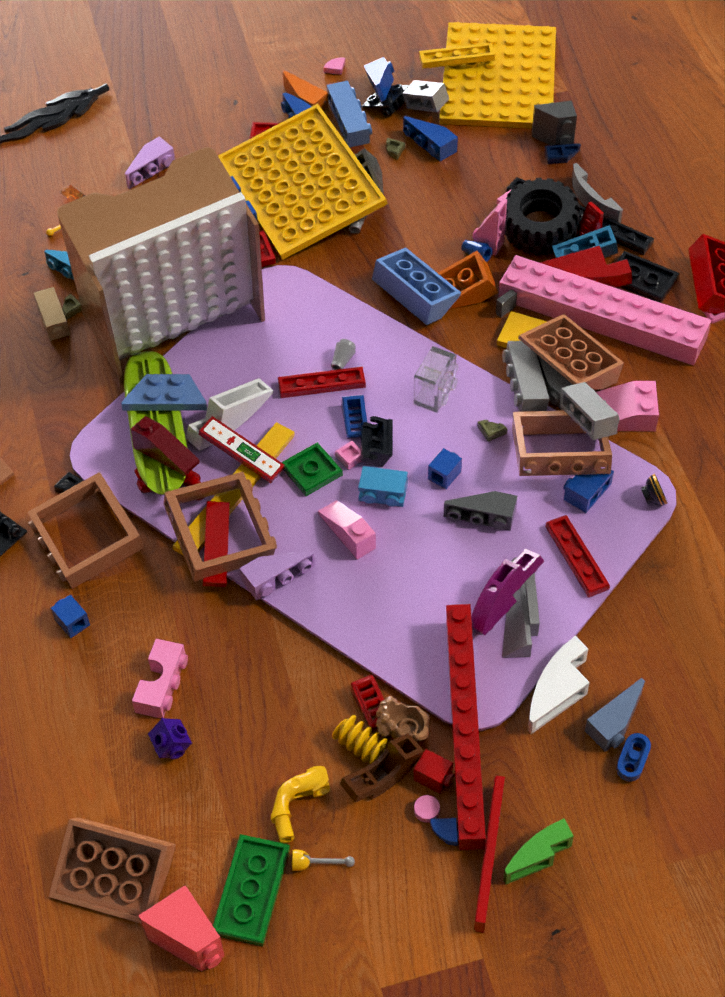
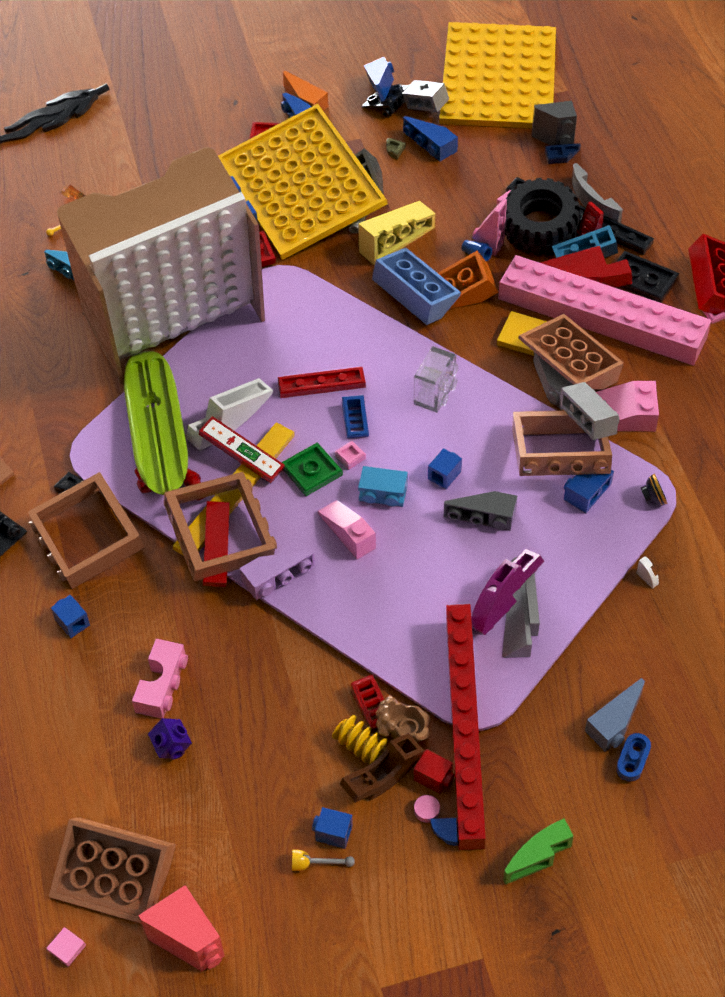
(51, 313): tan brick -> none
(66, 946): none -> bright pink tile
(71, 306): olive tile -> none
(149, 161): lavender slope -> none
(161, 445): dark red slope -> none
(165, 393): medium blue wing -> none
(251, 890): green tile -> none
(312, 782): yellow piece -> none
(332, 827): none -> blue brick
(335, 66): bright pink tile -> none
(343, 353): light grey cone -> none
(348, 114): medium blue brick -> none
(377, 441): black hinge -> none
(394, 230): none -> light yellow wedge
(457, 55): yellow plate -> none
(489, 854): red tile -> none
(491, 430): olive tile -> none
(506, 303): dark grey tile -> none
(525, 377): light grey brick -> none
(559, 684): white slope -> none
(577, 556): red tile -> none
(646, 572): none -> white tile

